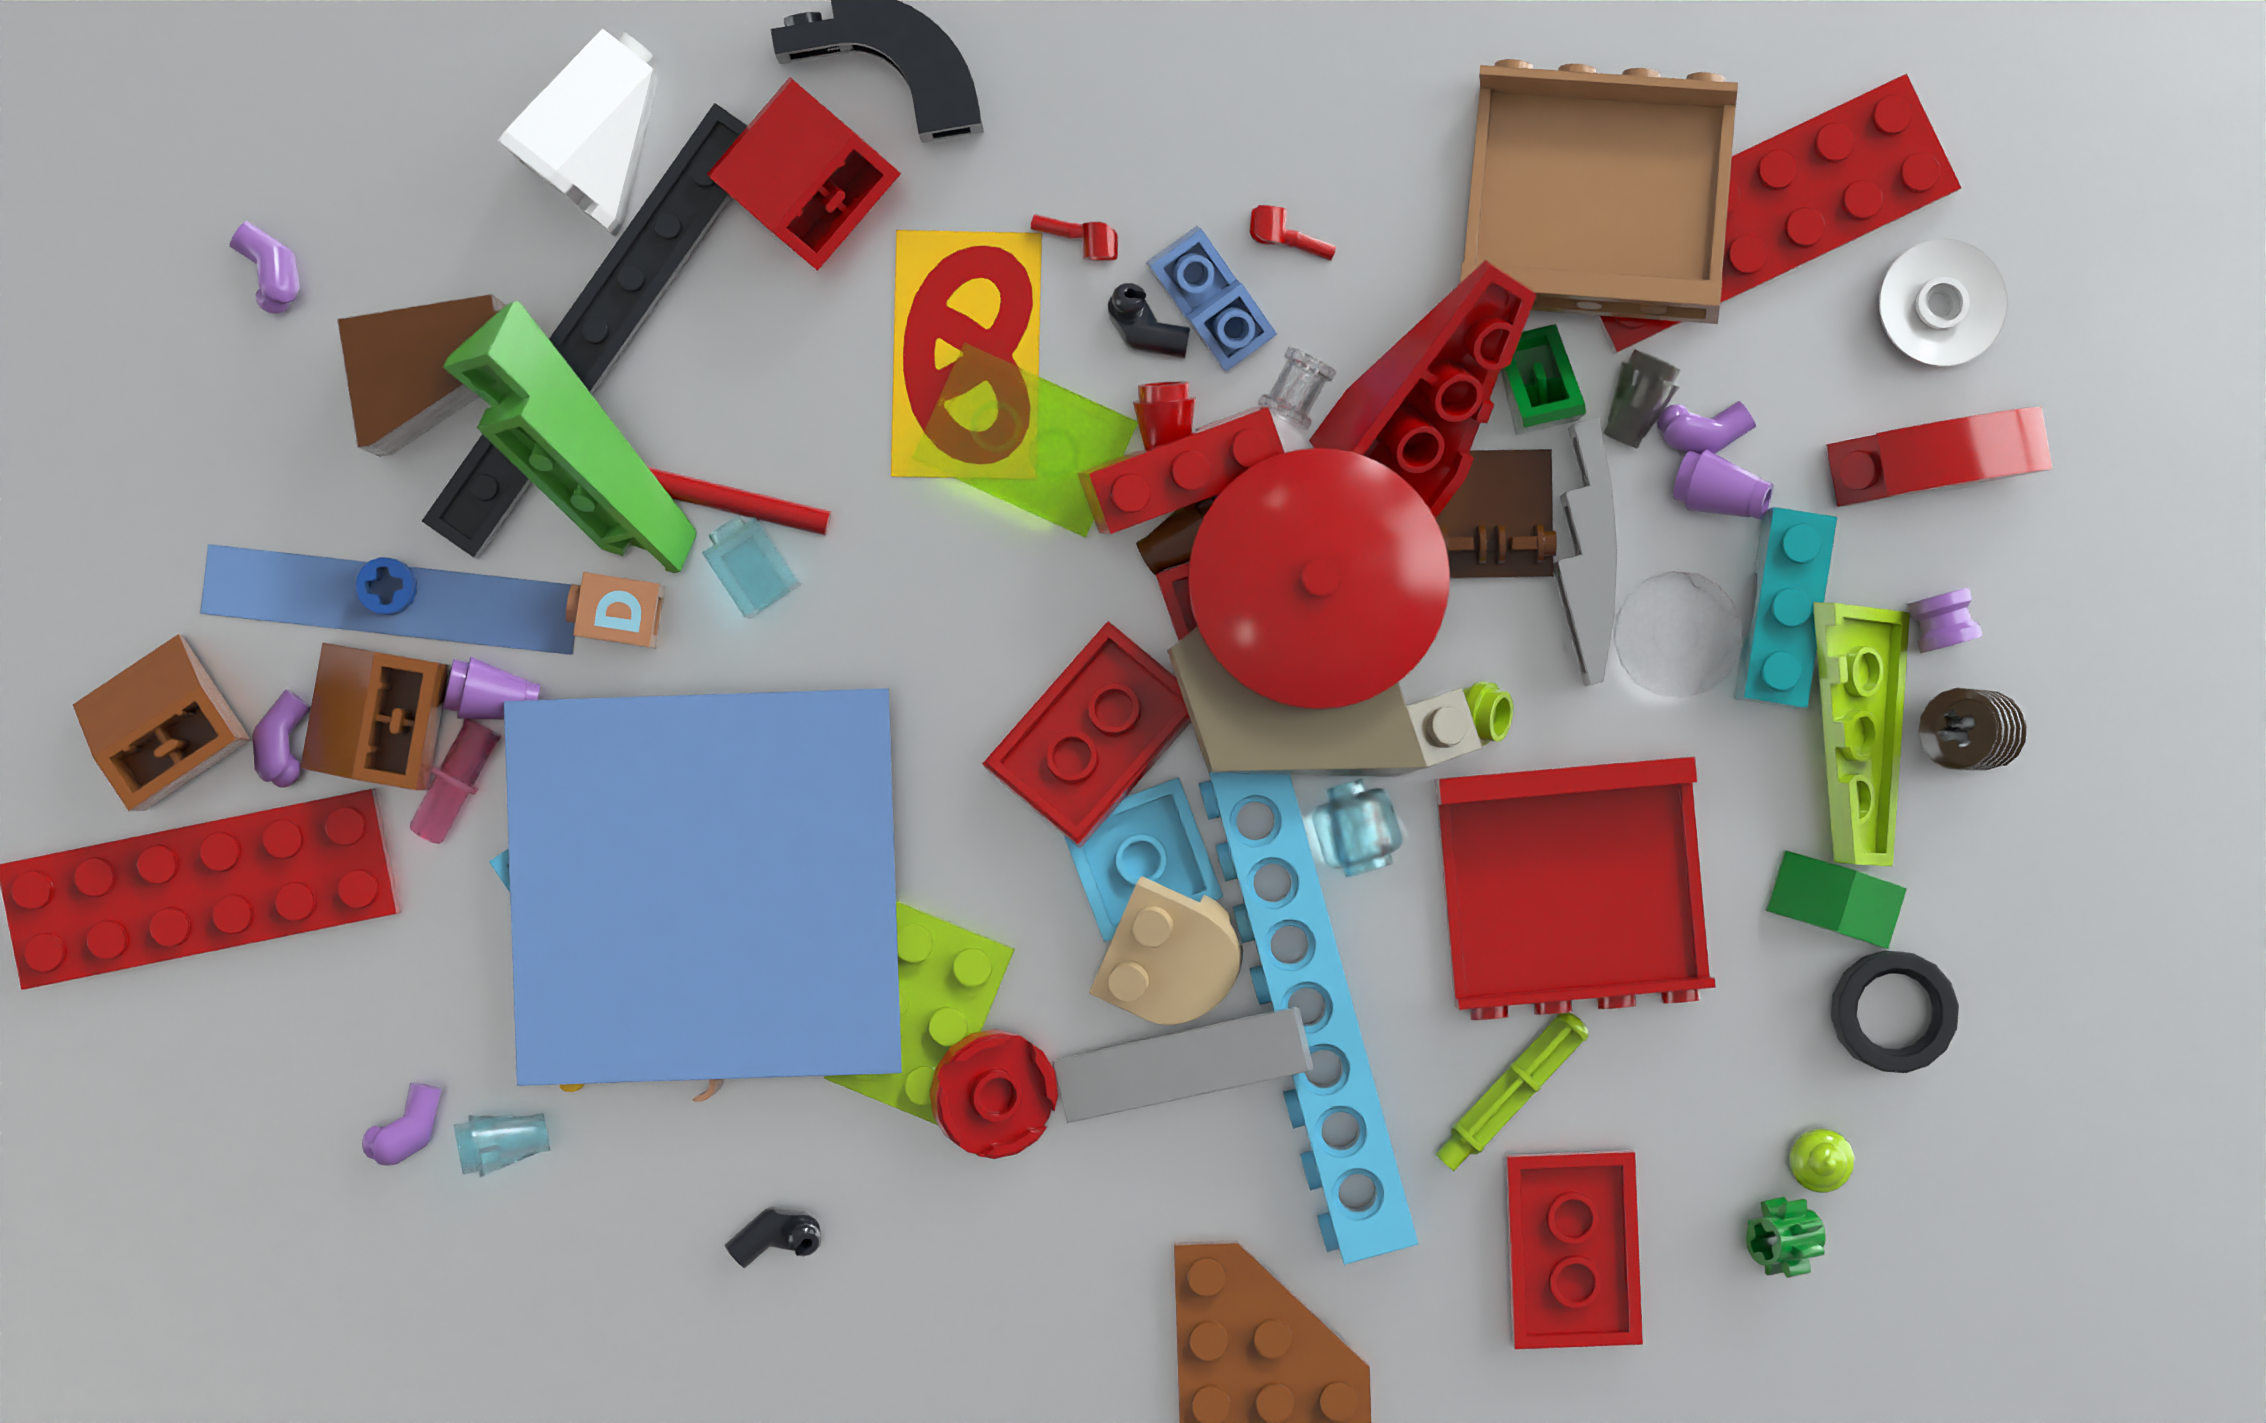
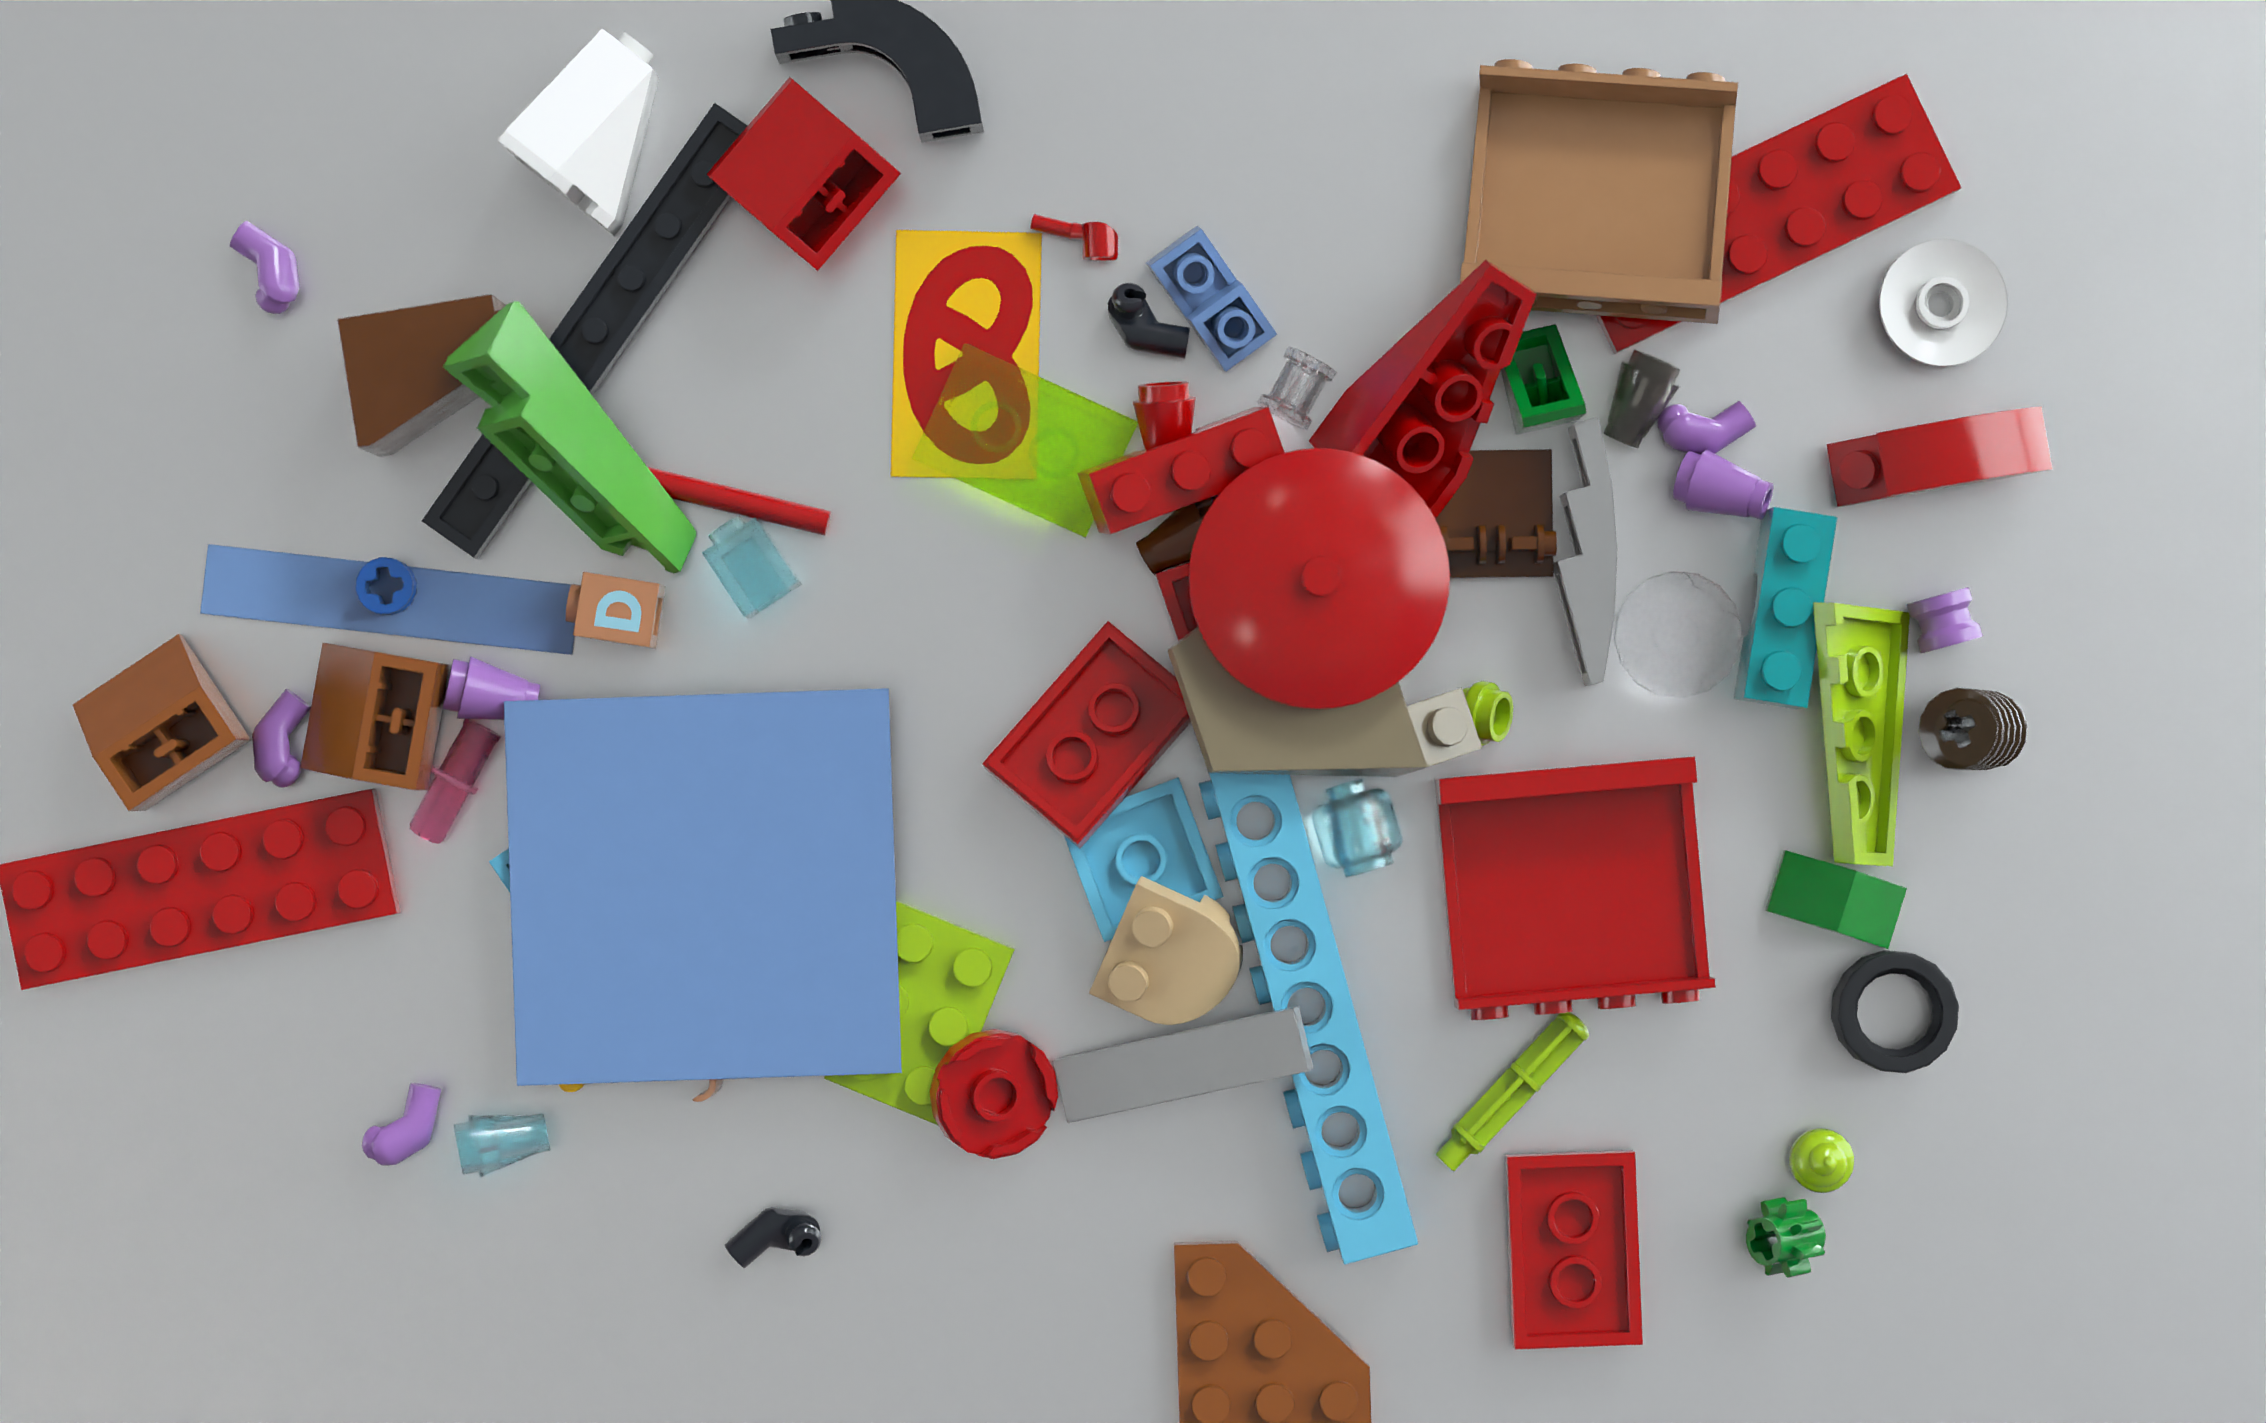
(1269, 226): red hand -> none

